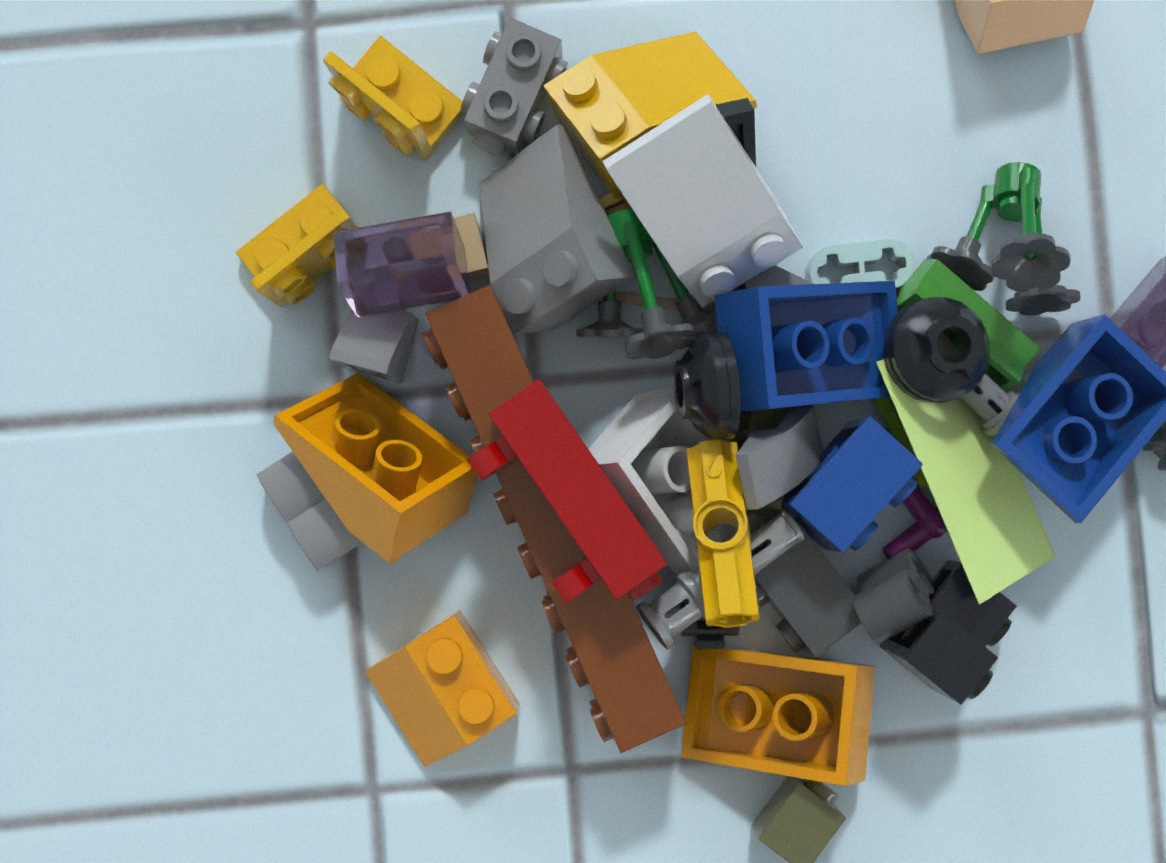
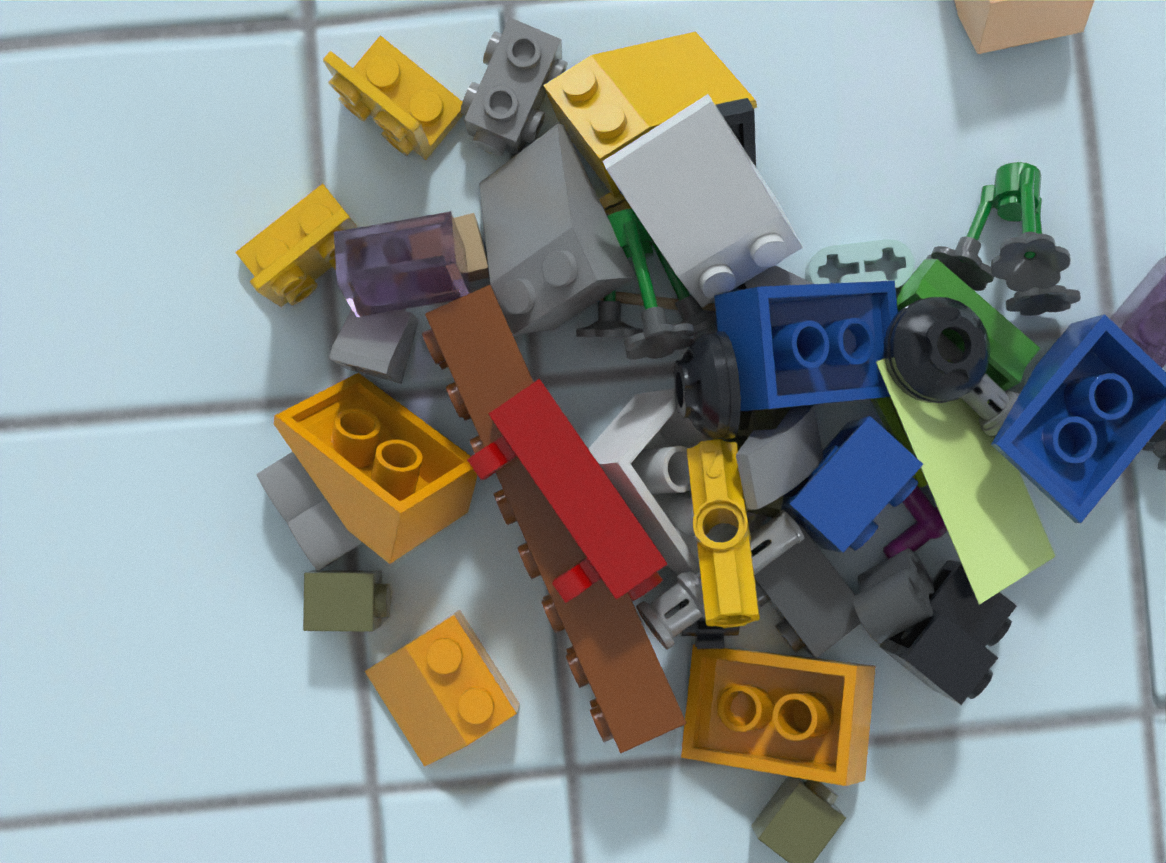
(345, 600): none -> olive brick

